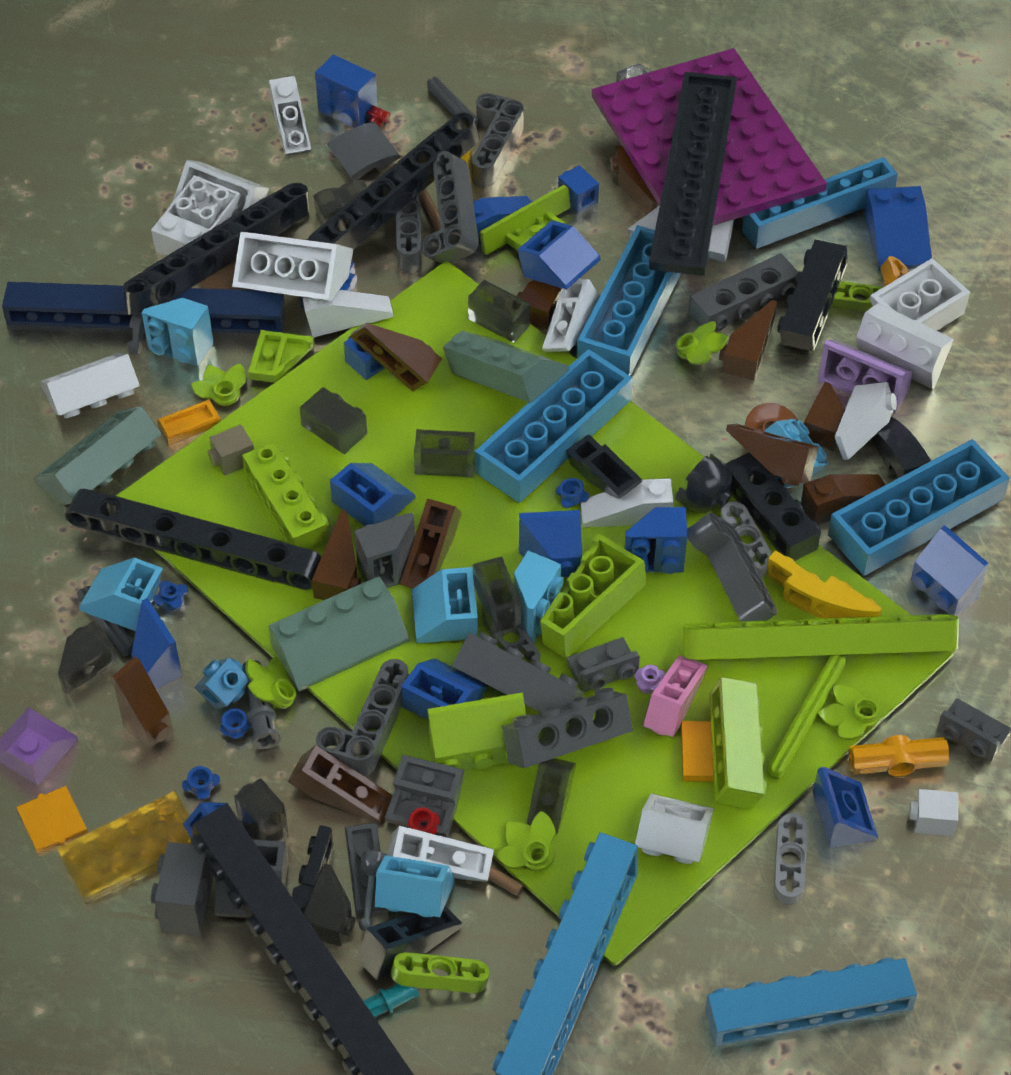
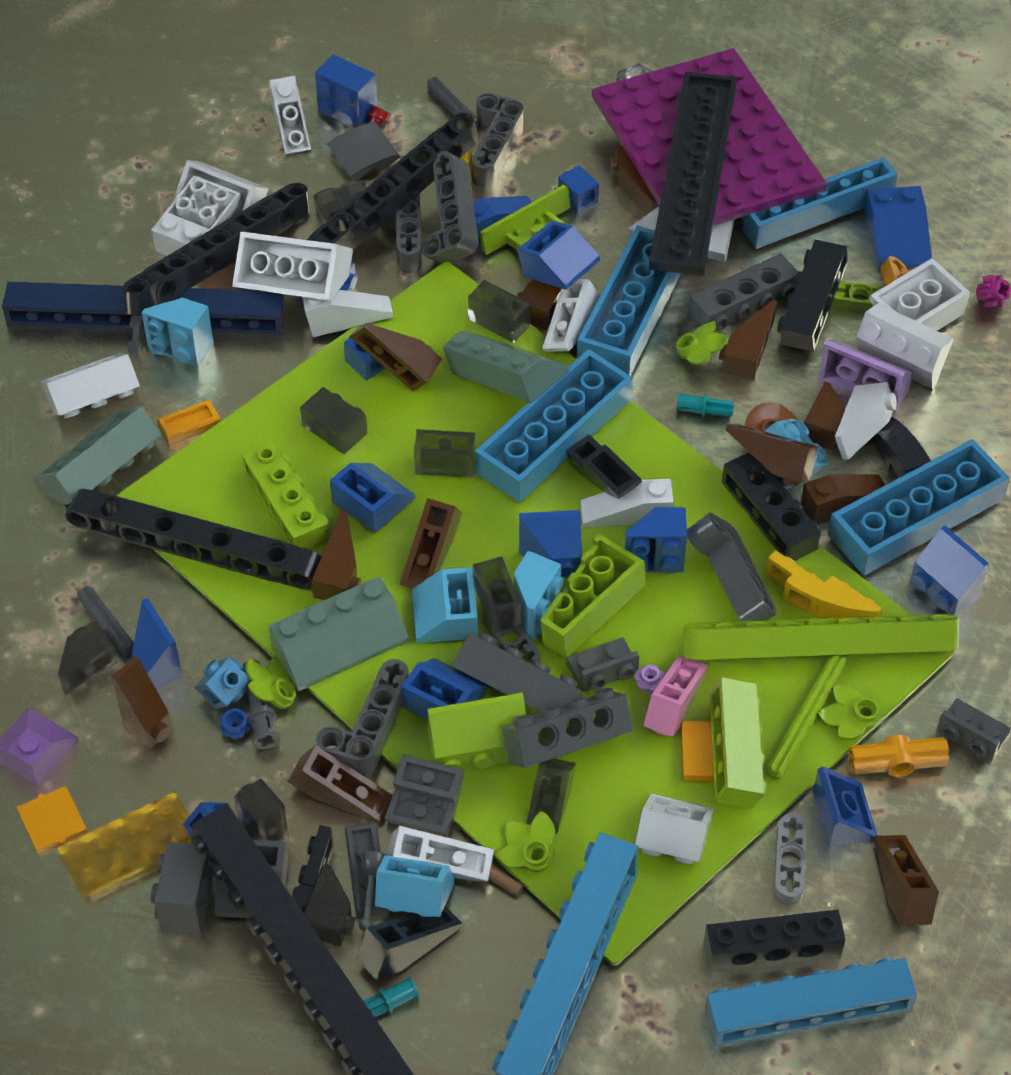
(120, 590): medium azure slope -> none
(170, 602): blue plate -> none
(197, 775): blue plate -> none
(220, 385): lime plate -> none
(228, 449): dark tan brick -> none
(277, 354): lime wing -> none
(385, 548): dark grey slope -> none
(417, 978): lime beam -> none
(424, 814): red plate -> none
(430, 209): medium nougat bar -> none
(572, 492): blue plate -> none
(704, 405): none -> teal axle
(706, 486): black cylinder -> none
(748, 527): light grey beam -> none
(774, 941): none -> black brick
(906, 881): none -> reddish brown slope
(934, 812): white brick -> none
(993, 291): none -> dark pink gear

